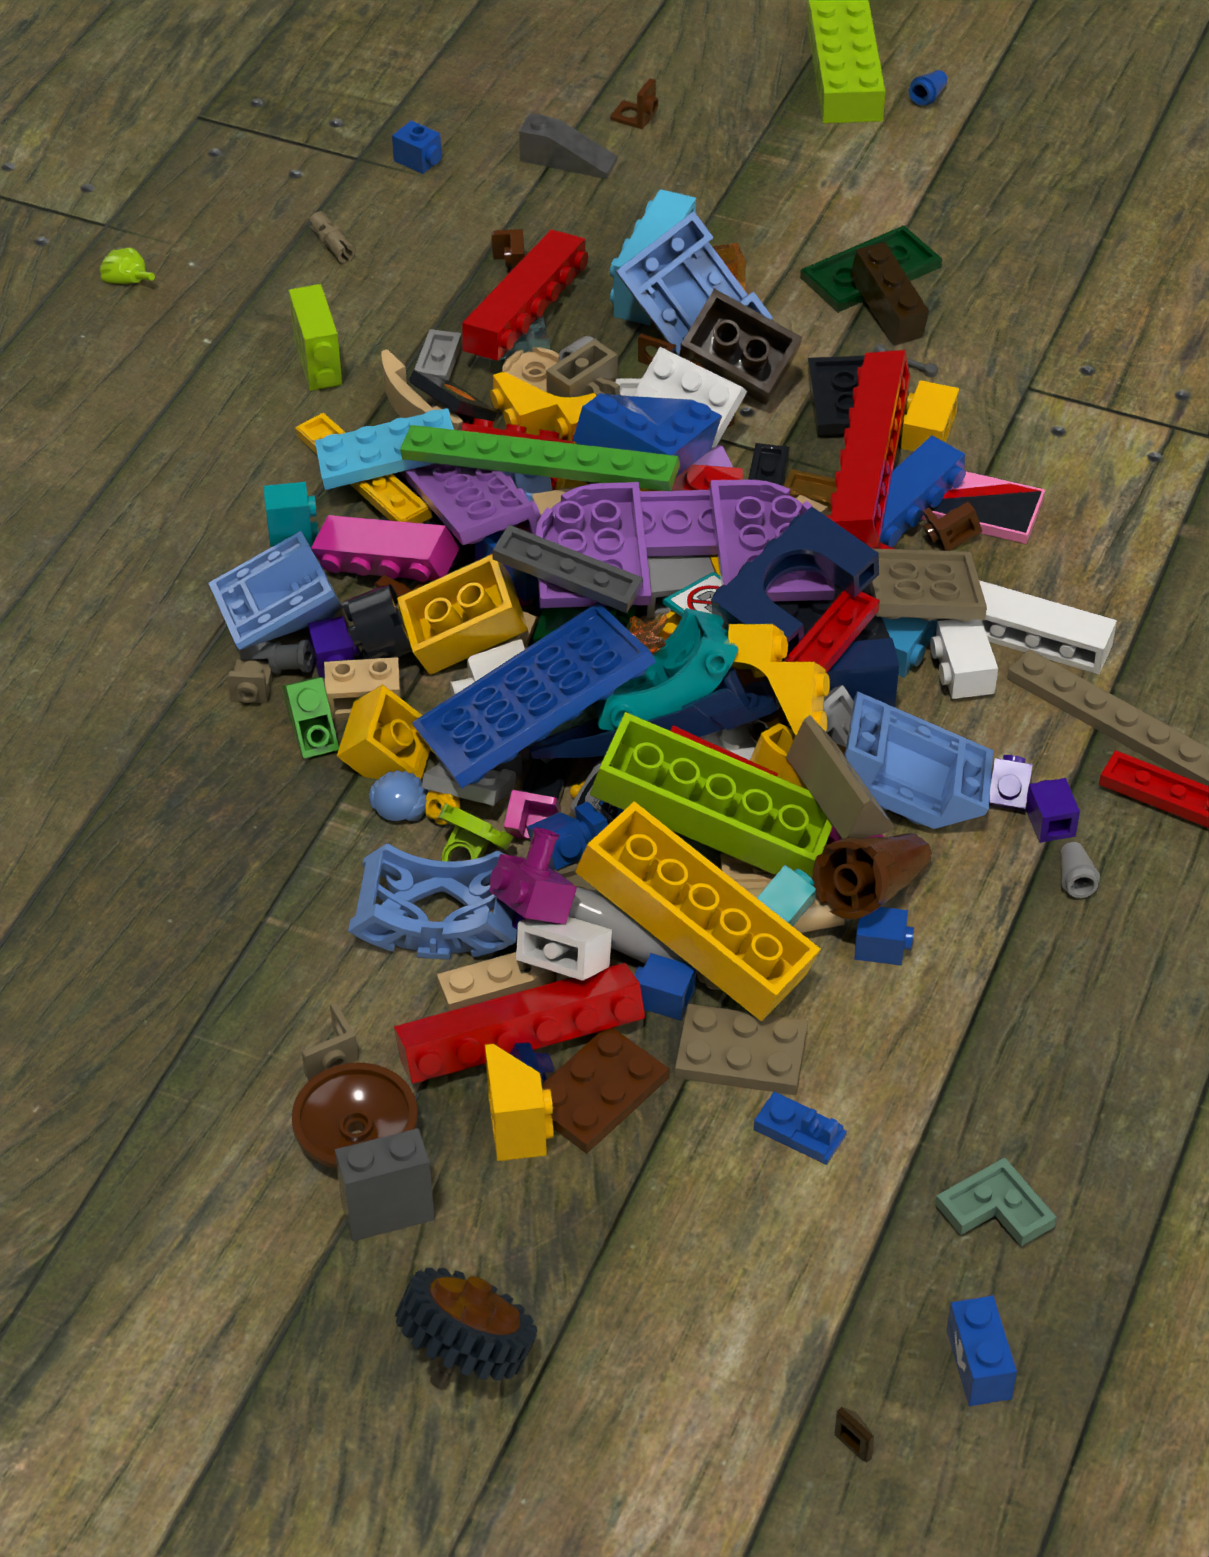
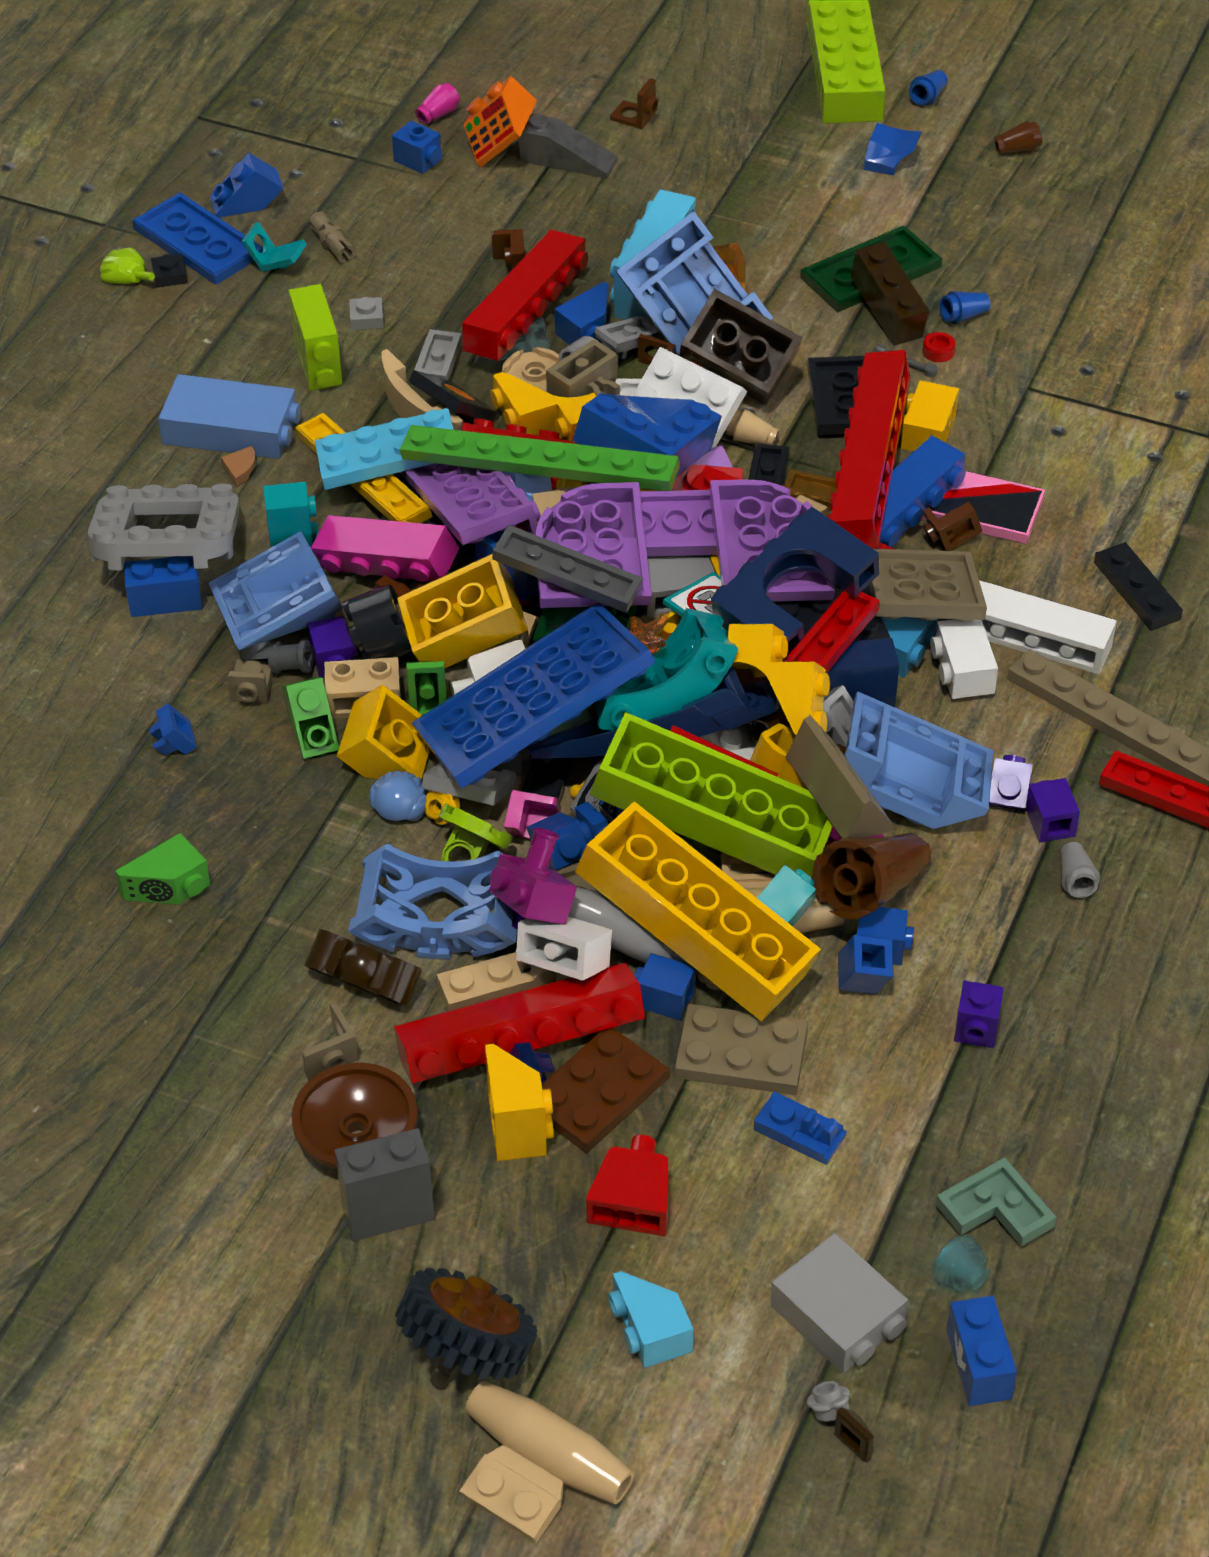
(116, 536): none -> light grey plate
(162, 586): none -> blue brick
(164, 874): none -> bright green slope
(169, 270): none -> black plate
(172, 731): none -> blue tile
(203, 238): none -> blue tile
(229, 416): none -> medium blue brick
(239, 464): none -> medium nougat tile
(247, 188): none -> blue slope
(272, 256): none -> teal bracket
(363, 967): none -> dark brown piece
(366, 313): none -> light grey plate
(426, 684): none -> bright green slope
(438, 103): none -> dark pink cone
(498, 119): none -> orange slope
(537, 1456): none -> tan plate
(583, 314): none -> blue slope
(624, 334): none -> light grey plate
(631, 1189): none -> red torso
(653, 1319): none -> medium azure slope
(751, 429): none -> tan cone
(827, 1399): none -> light grey plate
(839, 1303): none -> light grey brick
(865, 964): none -> blue brick
(888, 147): none -> blue slope
(938, 347): none -> red tile
(961, 1265): none -> clear light blue cone
(963, 305): none -> blue cone
(978, 1014): none -> dark purple brick
(1019, 139): none -> reddish brown cone
(1138, 586): none -> black plate

